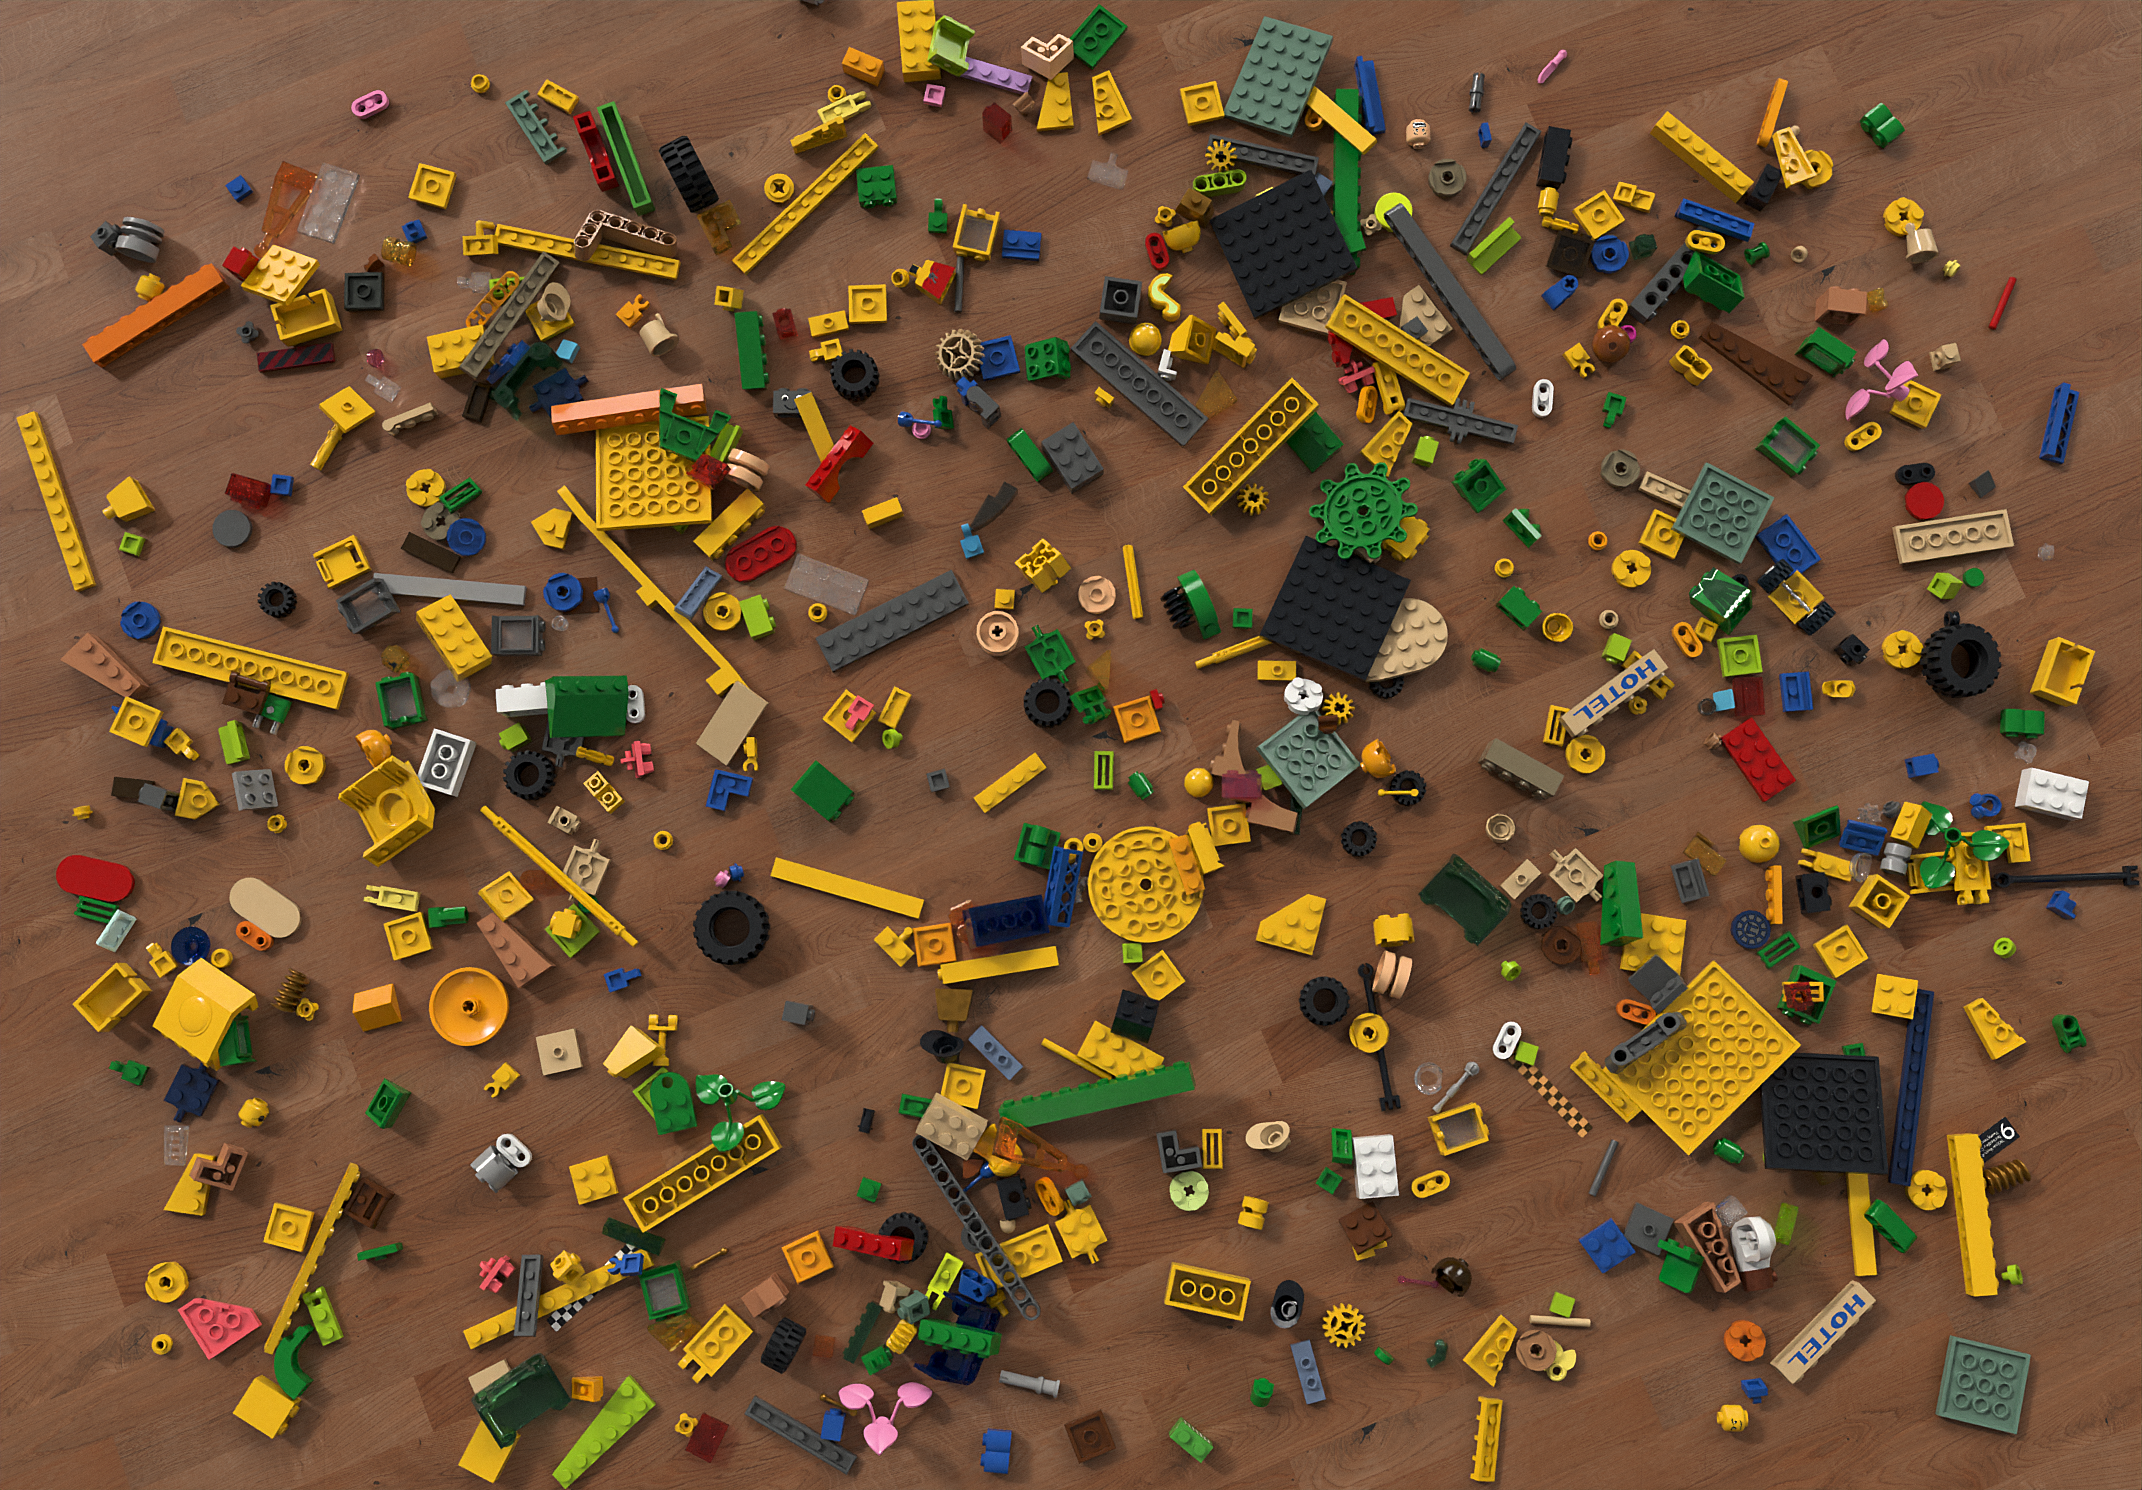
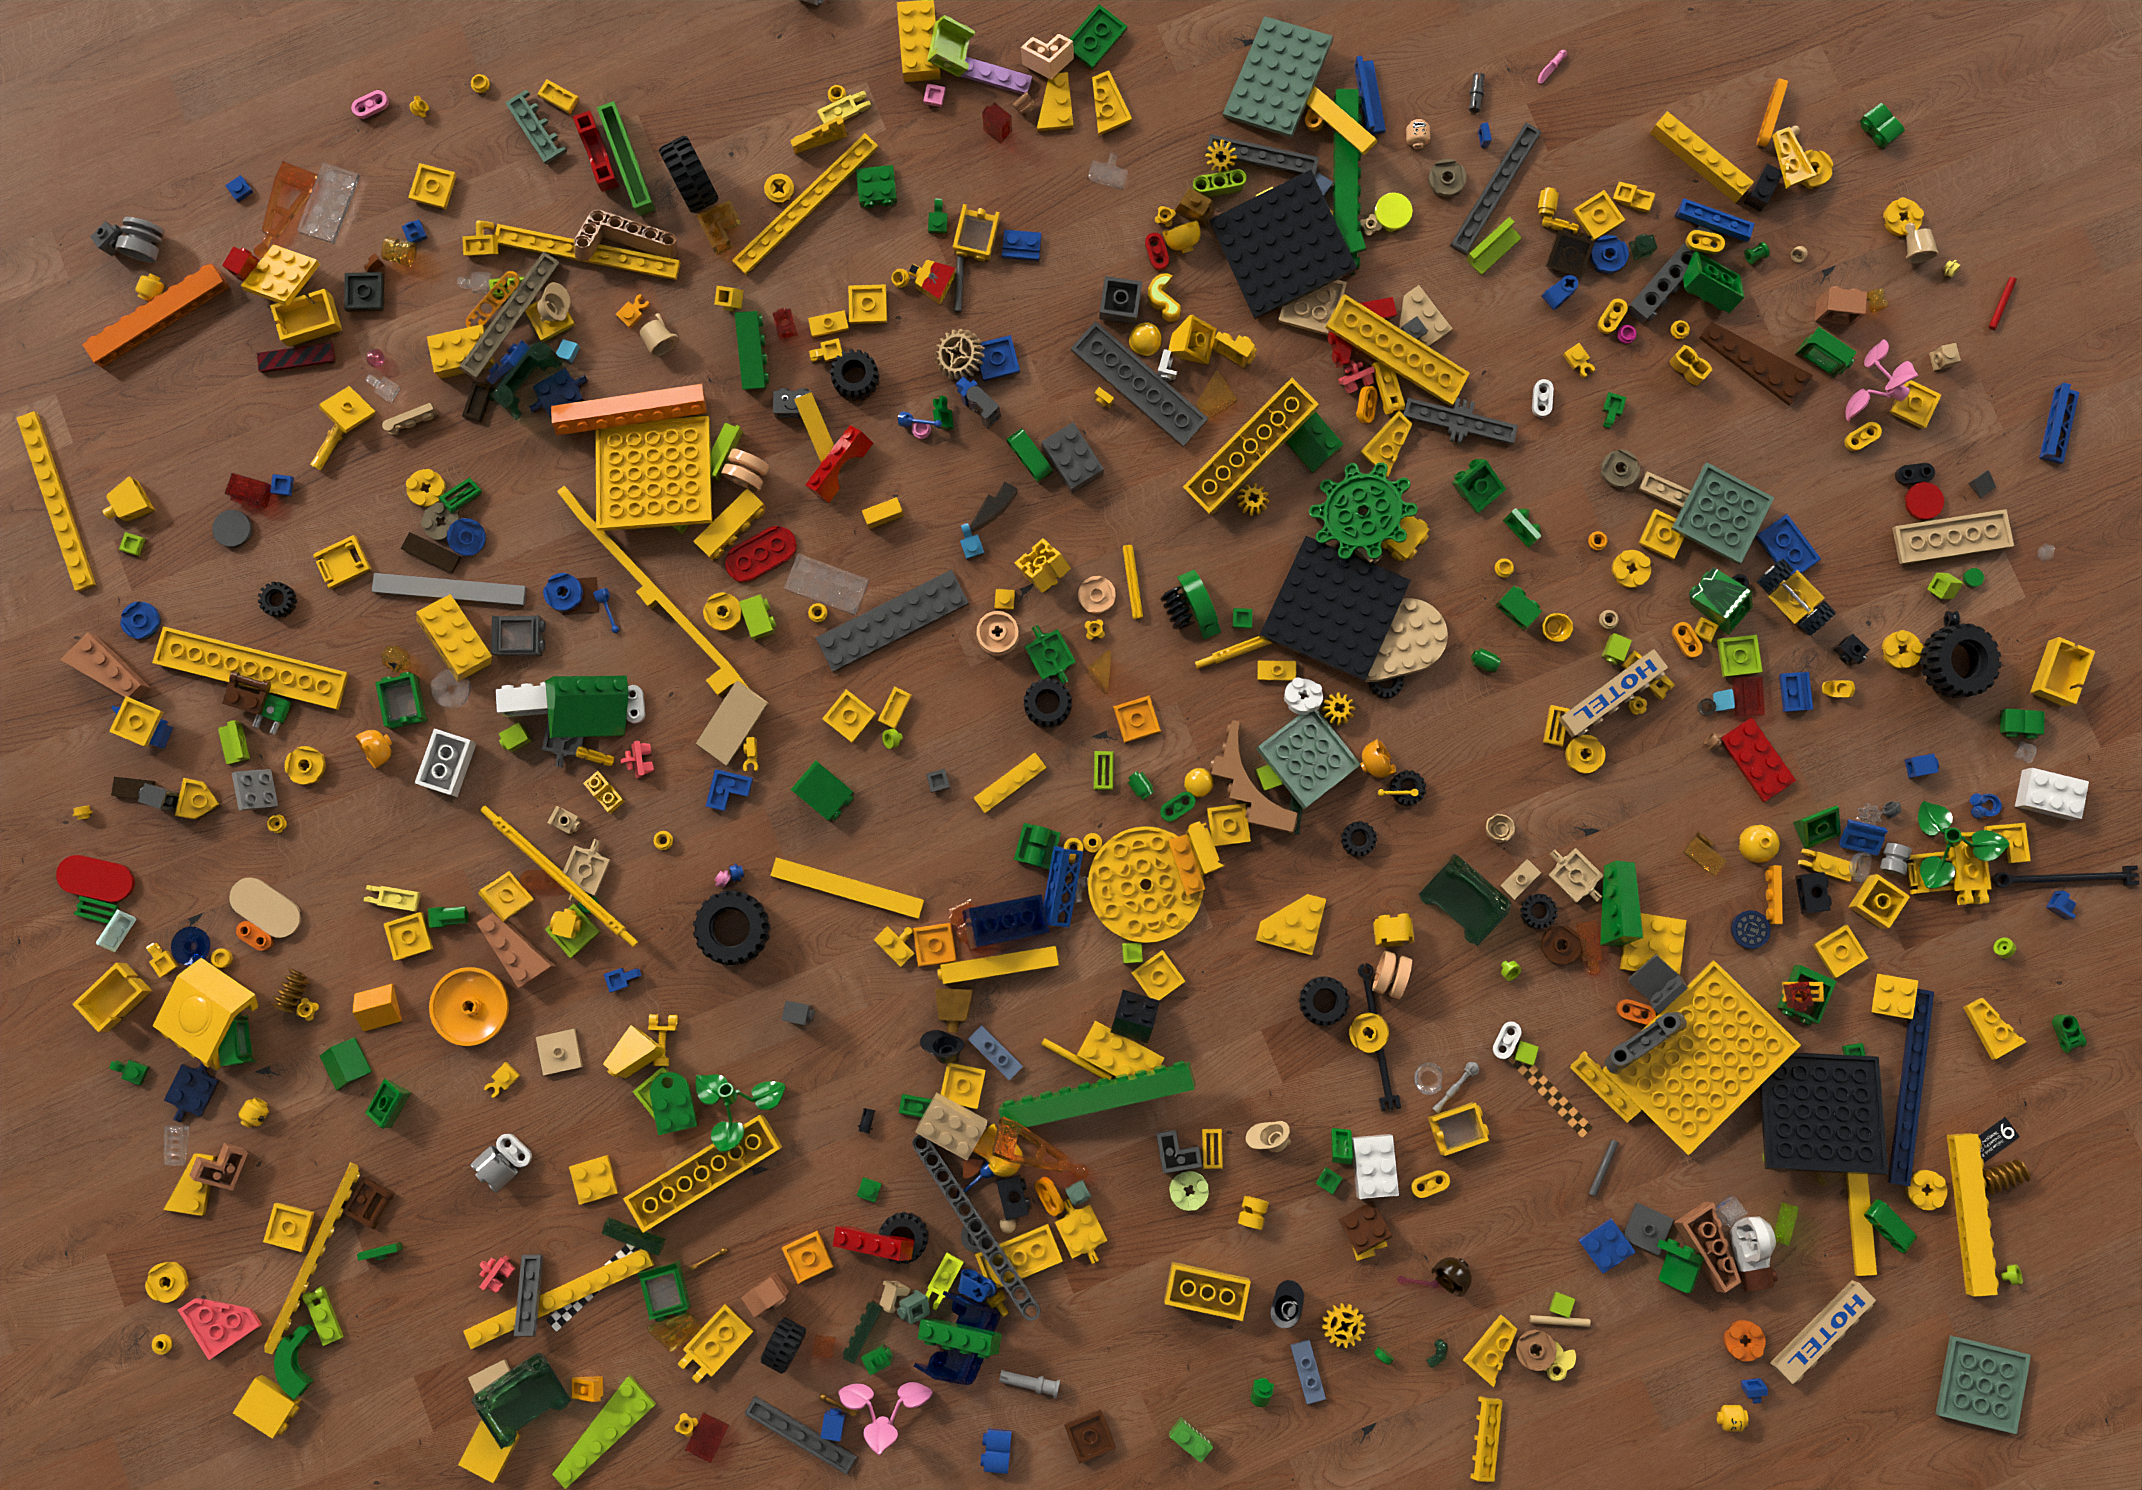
(180, 743): yellow plate -> none
(251, 336): dark grey plate -> none
(345, 1063): none -> green slope
(367, 606): window -> none
(391, 807): yellow panel -> none
(419, 107): none -> yellow plate
(514, 771): black tyre -> none
(553, 527): yellow plate -> none
(555, 622): clear hinge -> none
(567, 1268): yellow brick -> none
(629, 1265): blue plate -> none
(683, 435): green wing -> none
(698, 593): sand blue plate -> none
(708, 471): clear red plate -> none
(859, 710): coral plate -> none
(863, 66): light orange brick -> none
(901, 1336): yellow gear -> none
(1047, 359): green bracket -> none
(1089, 699): green plate -> none
(1157, 700): red plate -> none
(1177, 807): none -> green plate
(1202, 103): yellow plate -> none
(1228, 318): yellow plate -> none
(1242, 785): clear pink brick -> none
(1328, 723): reddish brown plate -> none
(1425, 451): lime brick -> none
(1449, 291): dark grey beam -> none
(1520, 769): dark tan brick -> none
(1554, 157): black brick -> none
(1565, 905): sand green plate -> none
(1611, 343): dark orange cylinder -> none
(1689, 880): dark grey plate -> none
(1728, 1150): green brick -> none
(1765, 958): green tile -> none
(1788, 447): window -> none
(1911, 825): yellow brick -> none

